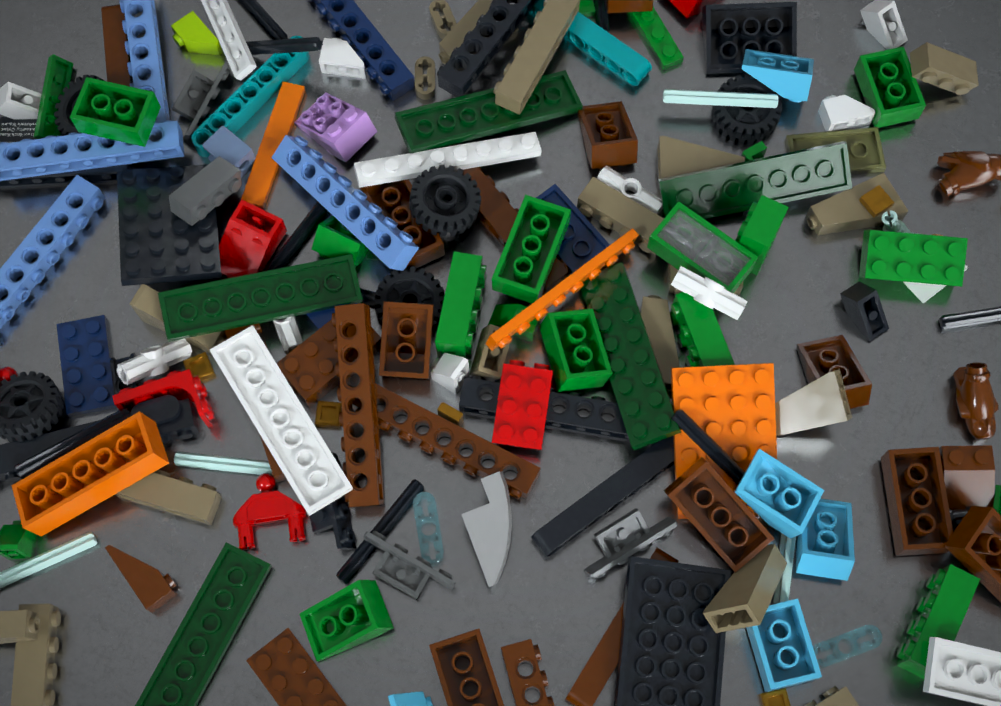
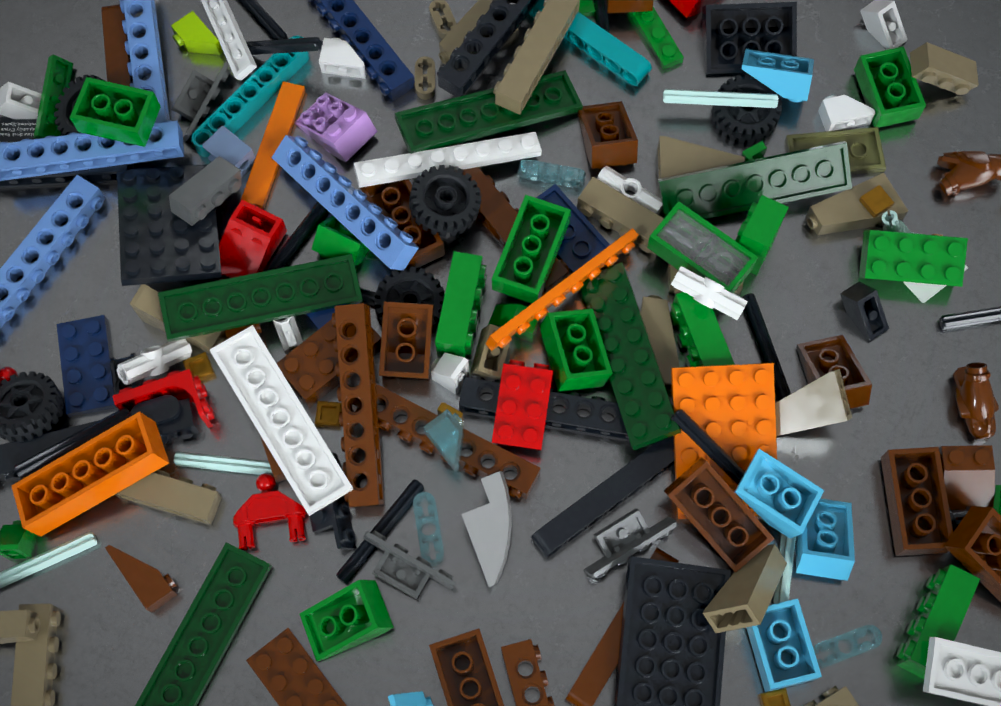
(447, 436): none -> clear light blue slope
(551, 173): none -> clear light blue beam
(765, 345): none -> black axle

